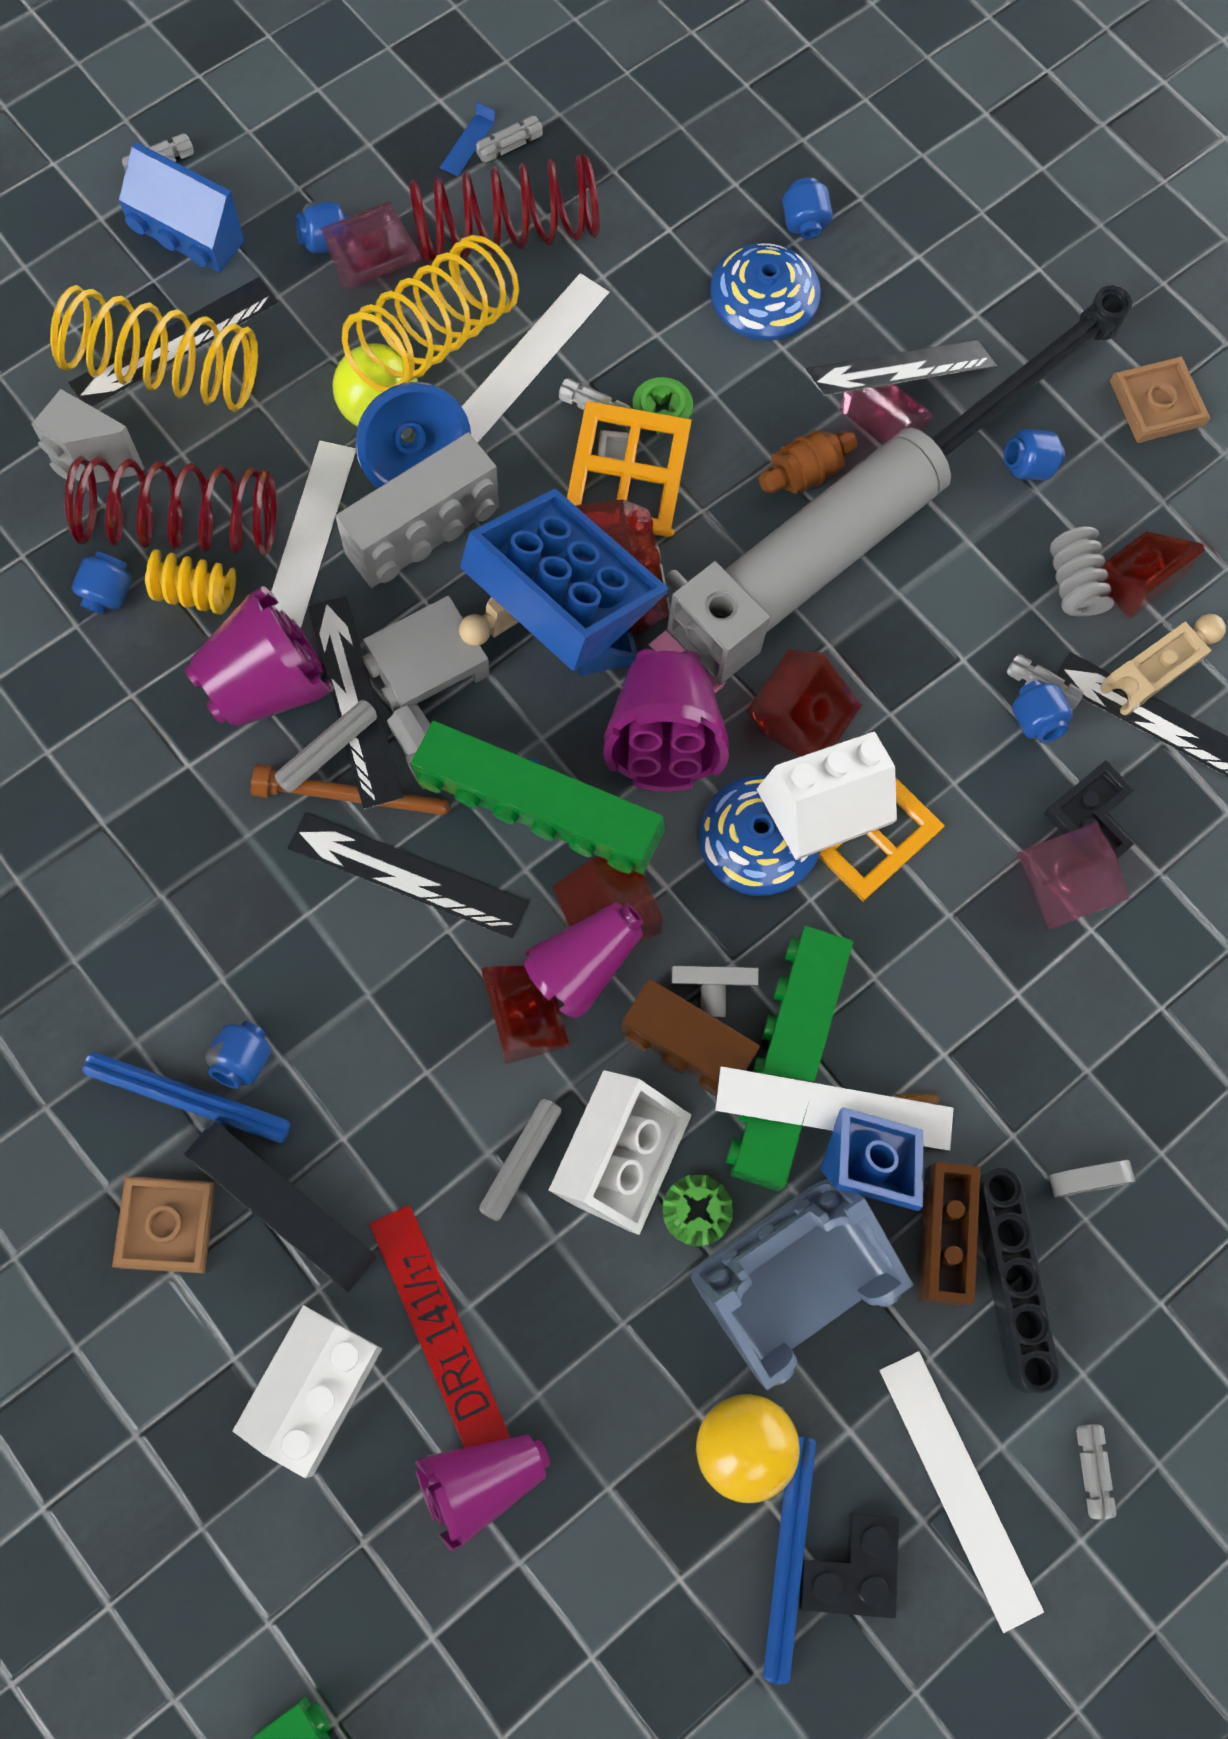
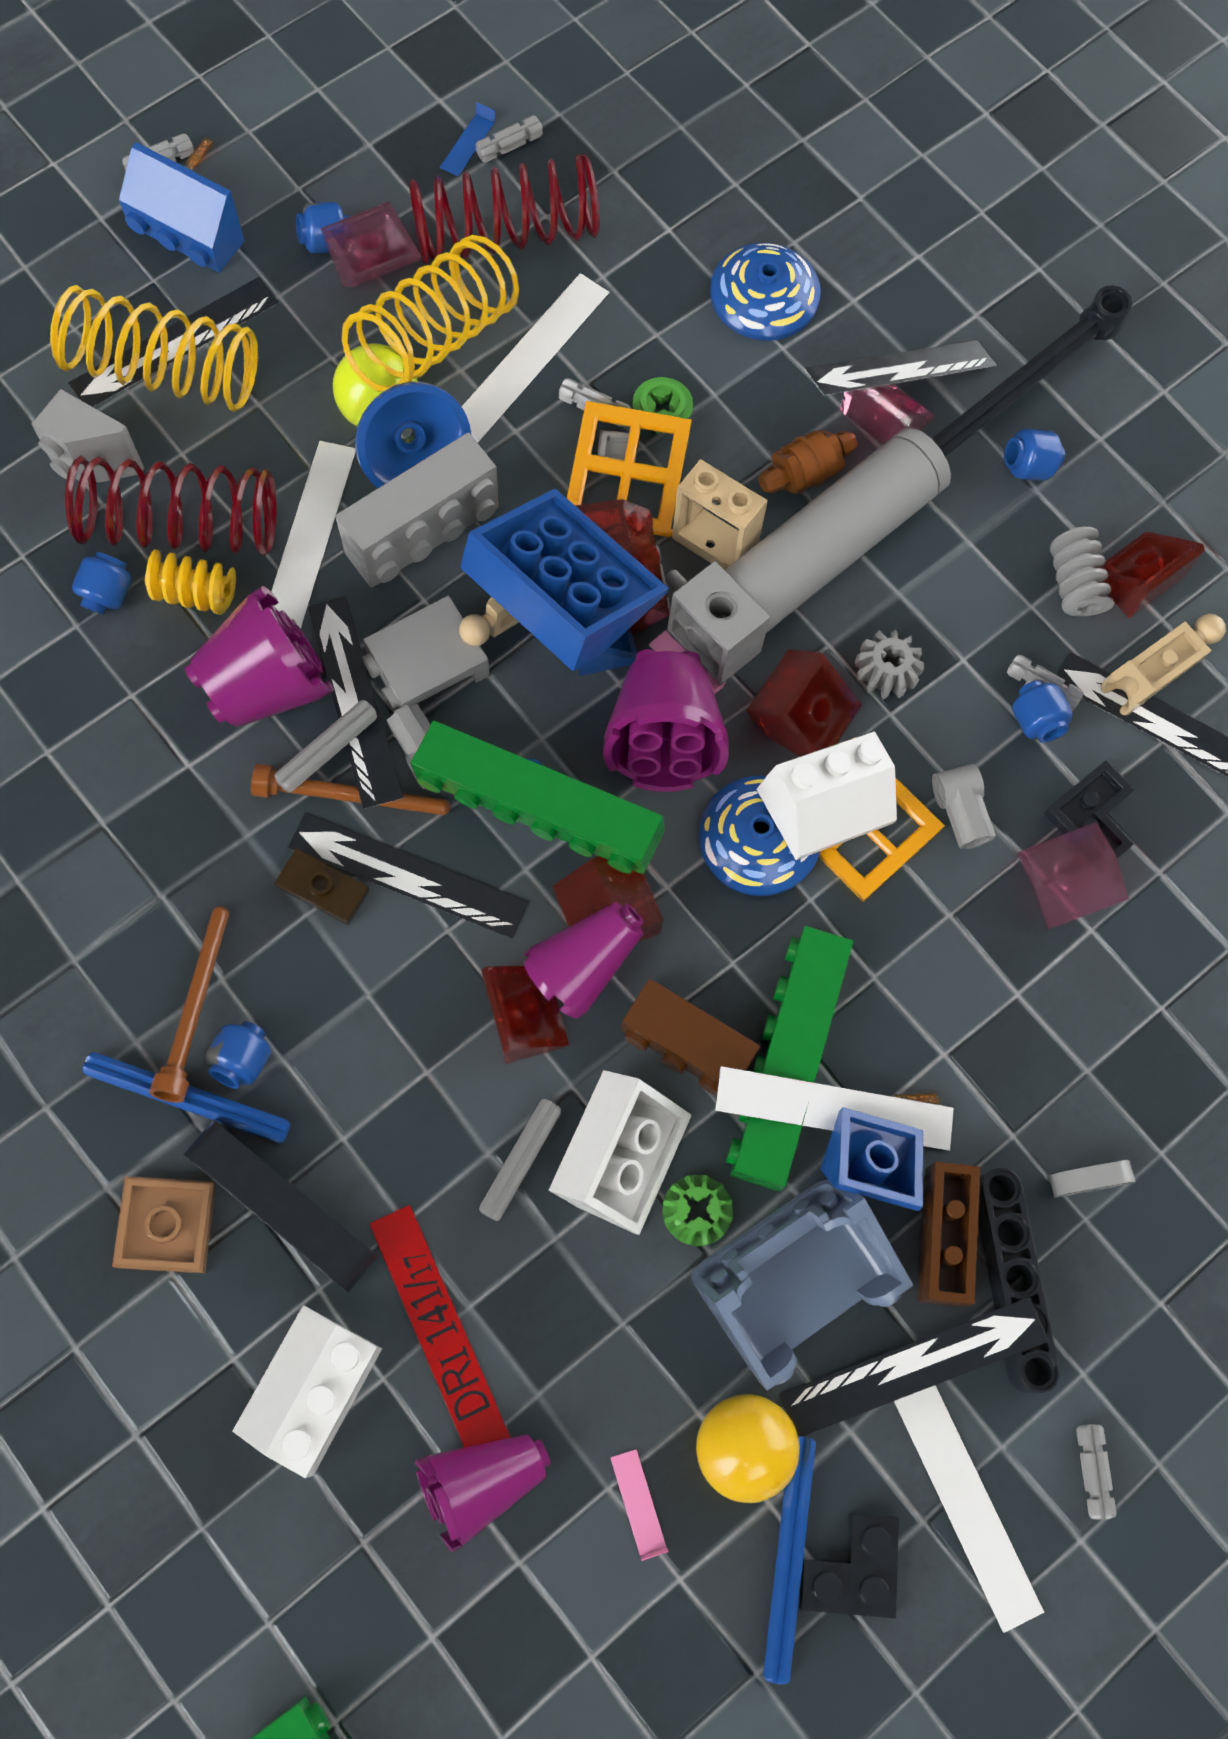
(171, 1082): none -> dark orange piece
(197, 158): none -> clear orange leg
(322, 886): none -> dark brown plate
(639, 1505): none -> bright pink piece
(697, 527): none -> tan window
(713, 983): light grey tile -> none
(807, 208): blue head -> none
(885, 675): none -> light grey gear
(914, 1367): none -> black sticker
(962, 795): none -> light grey piece
(1159, 399): medium nougat tile -> none

